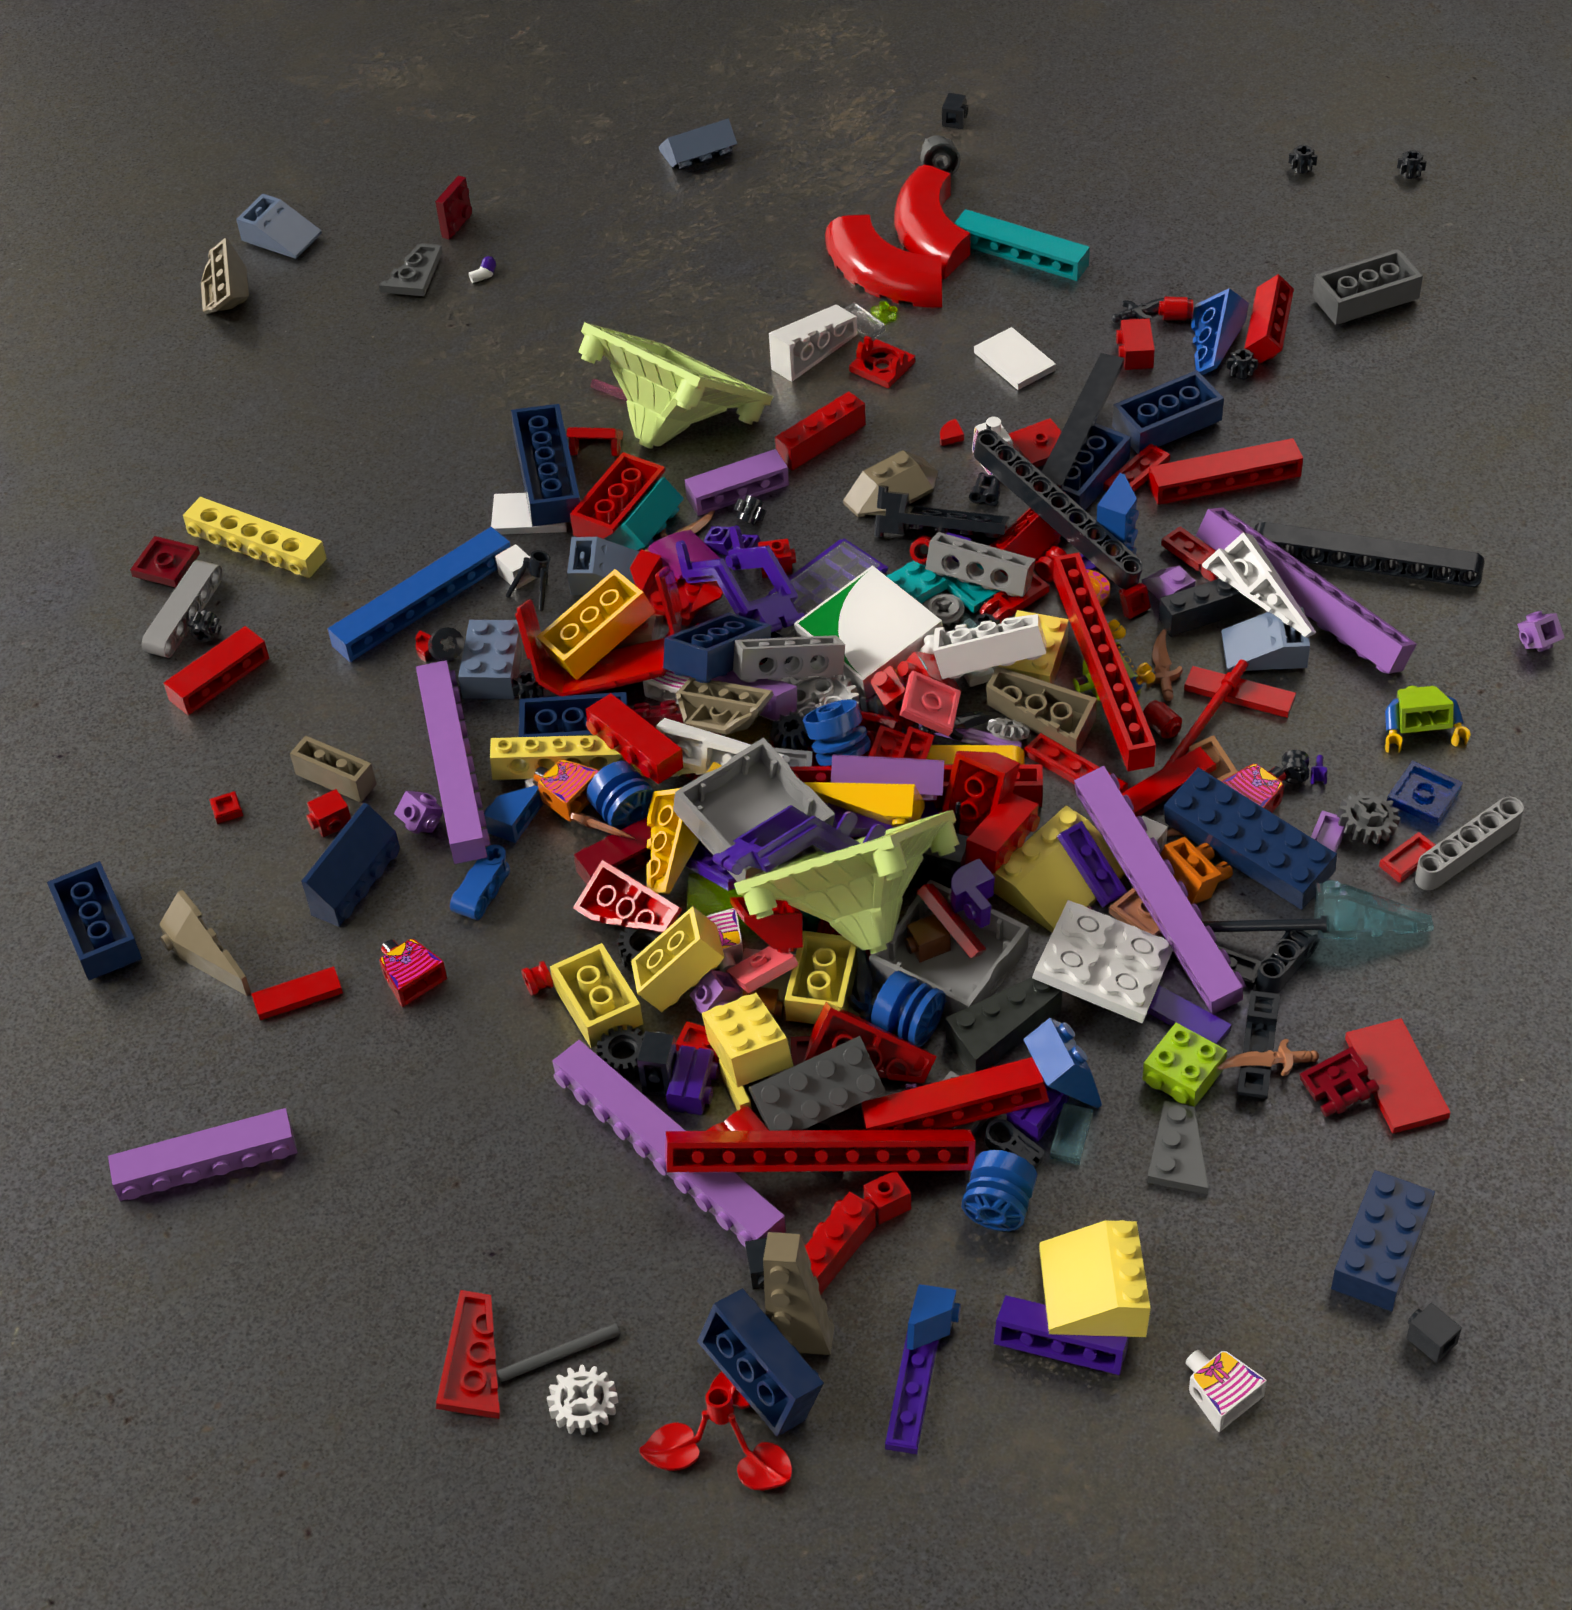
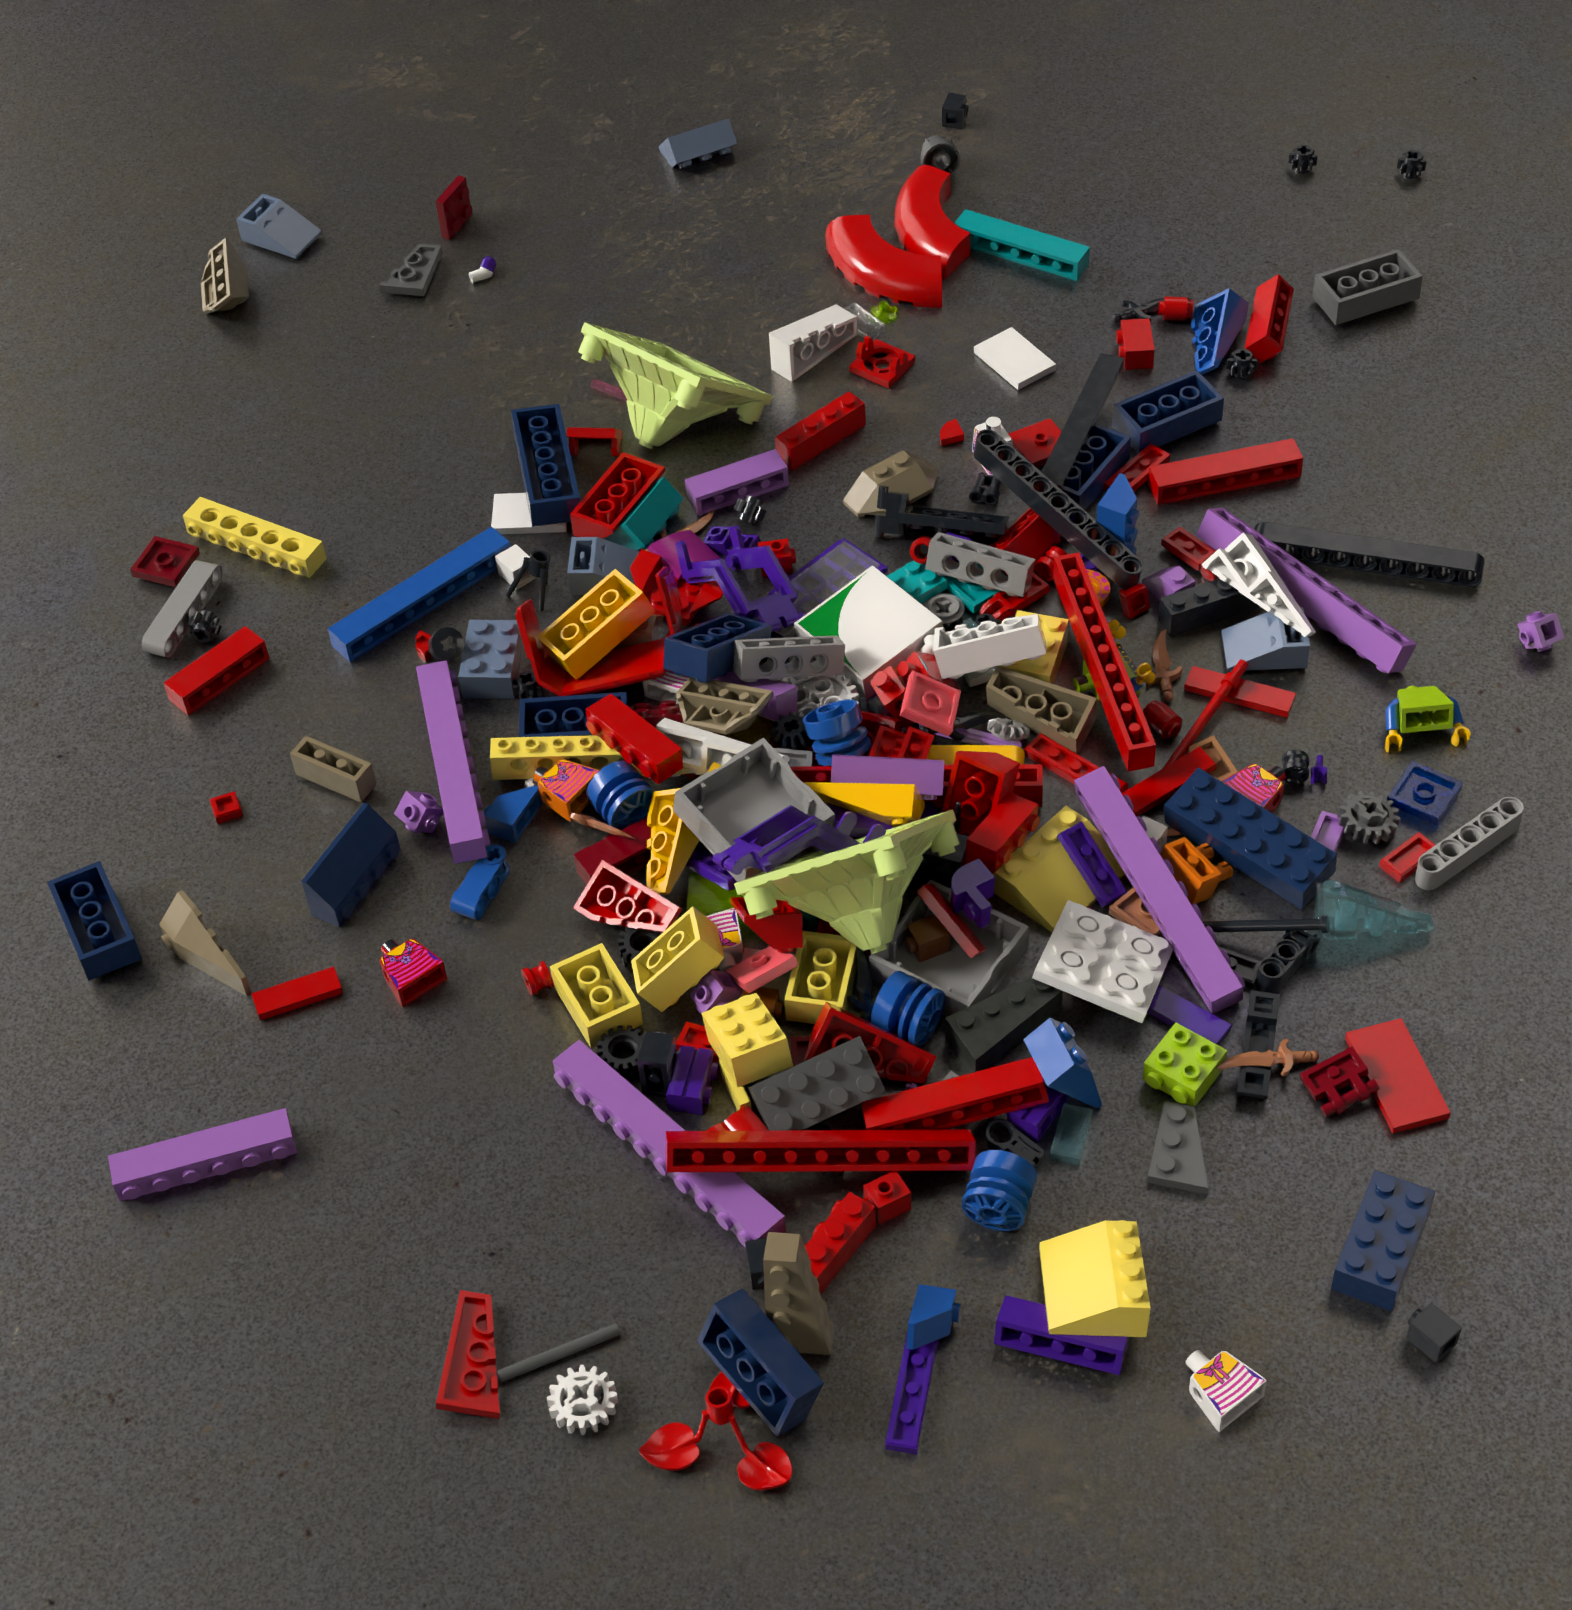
(328, 813): red brick -> none

